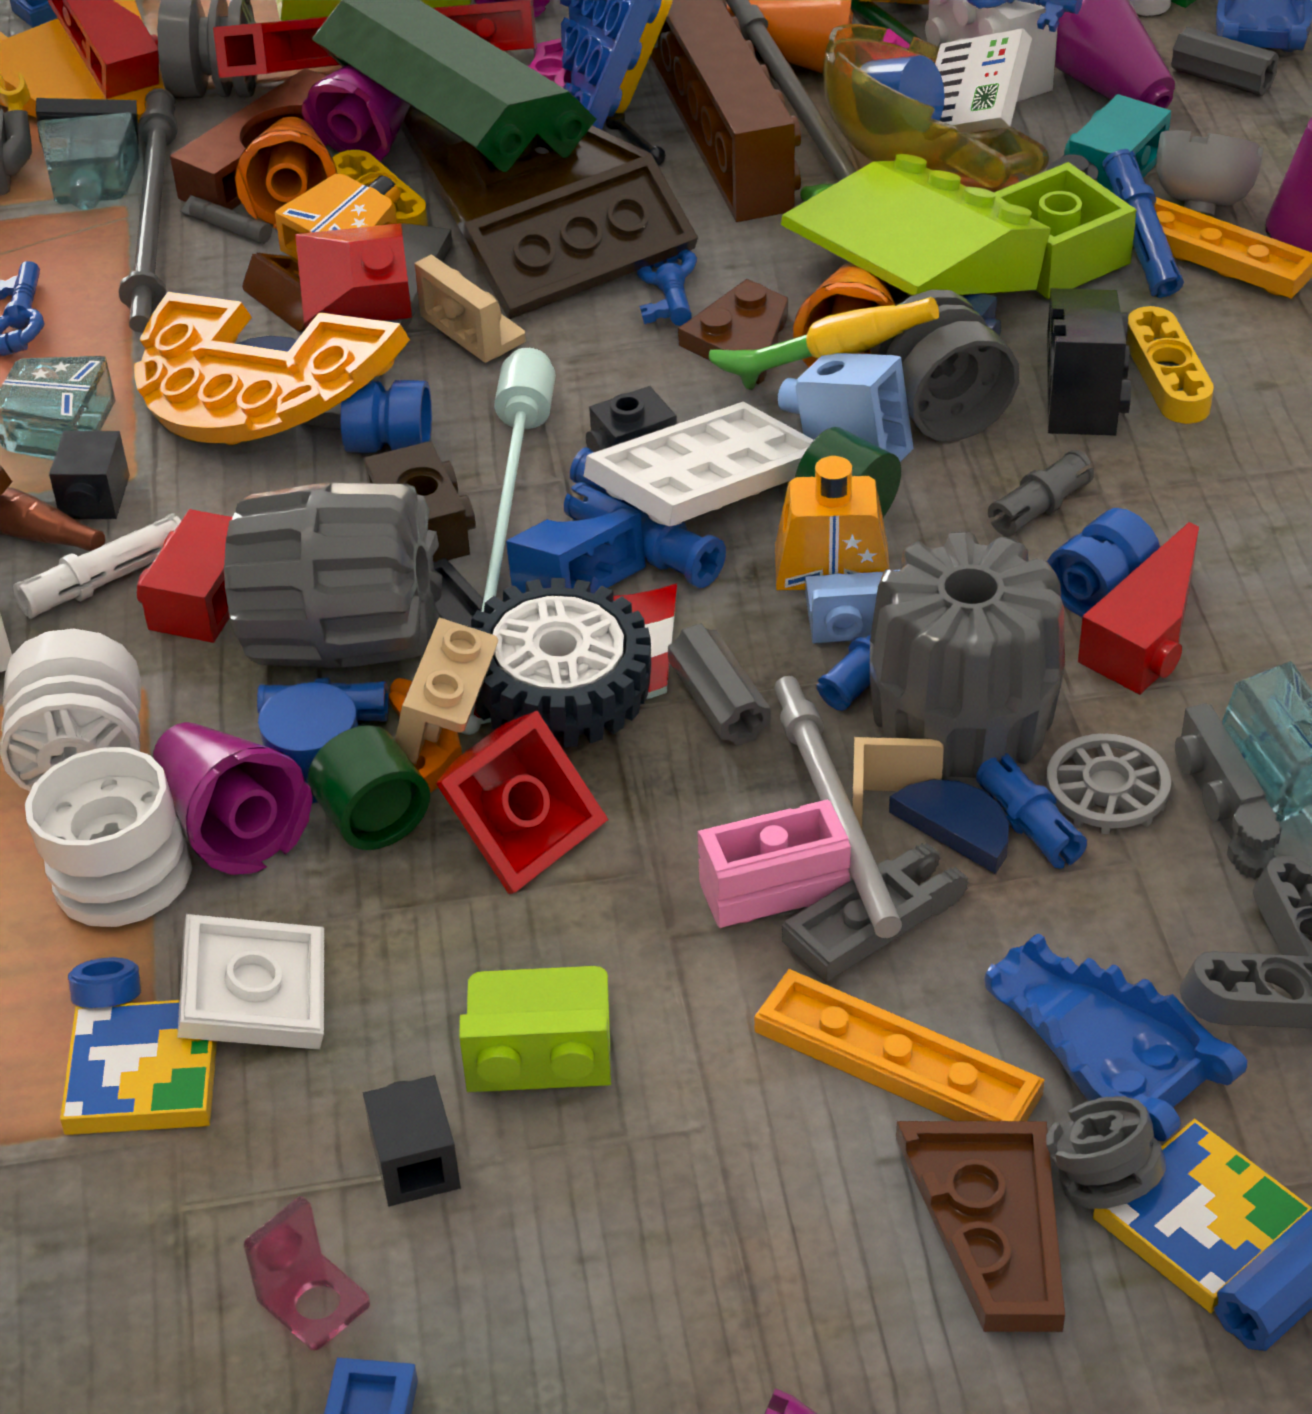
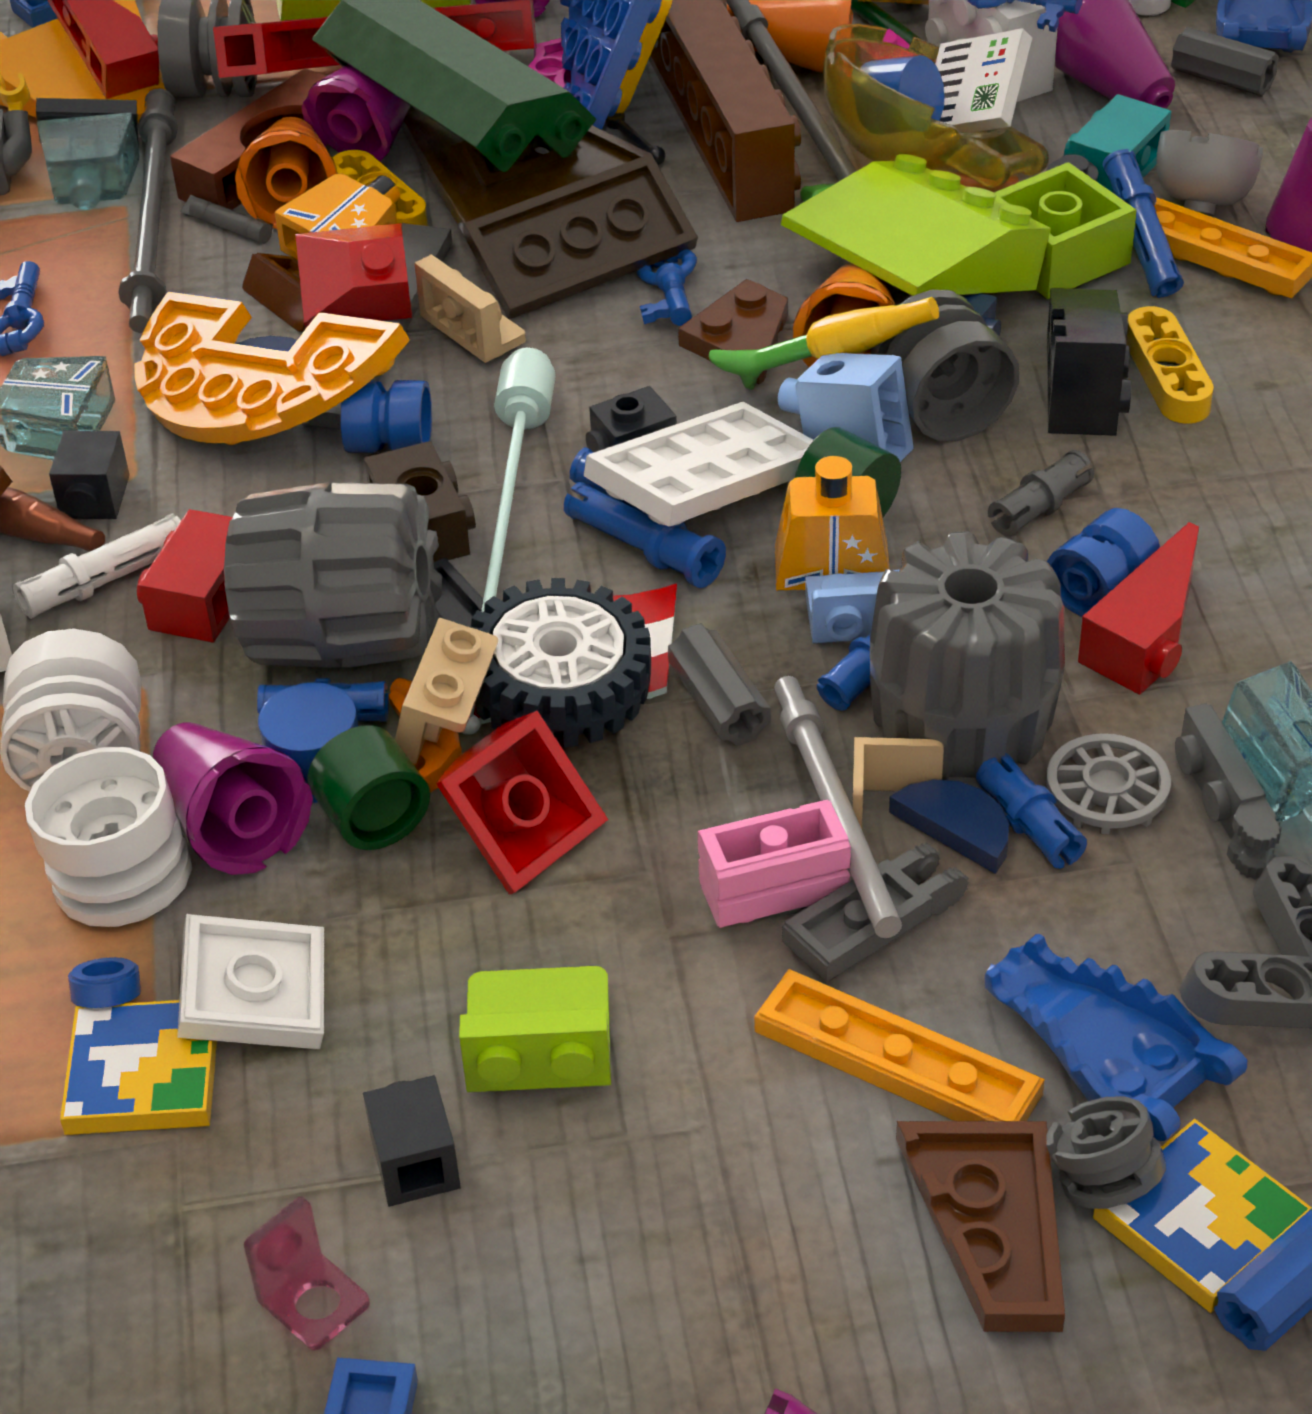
(587, 550): blue arch -> none

